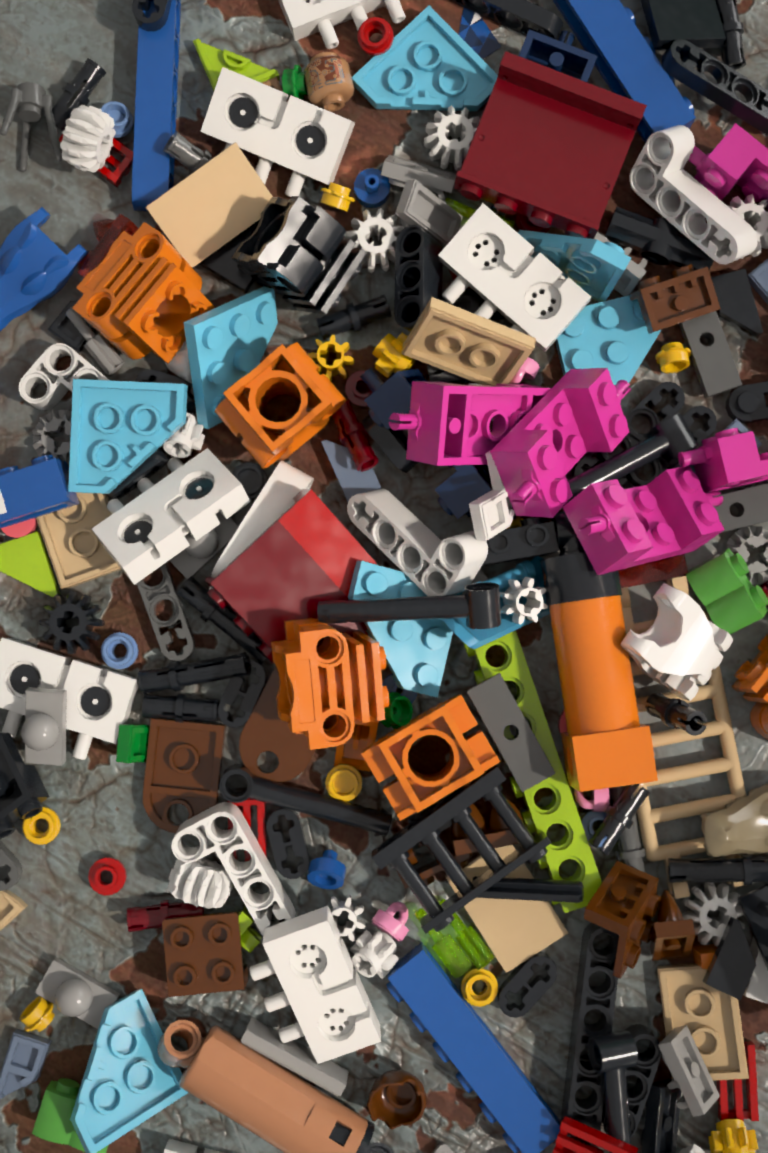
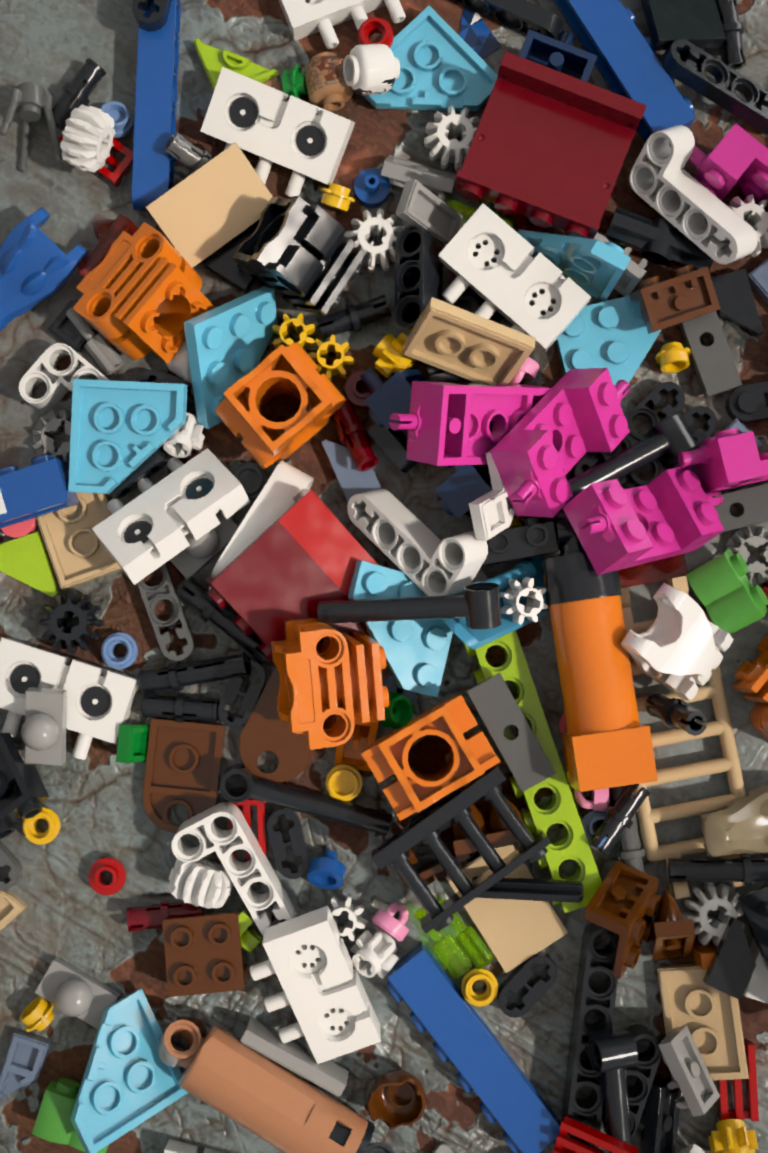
(300, 329): none -> yellow gear
(371, 69): none -> white head

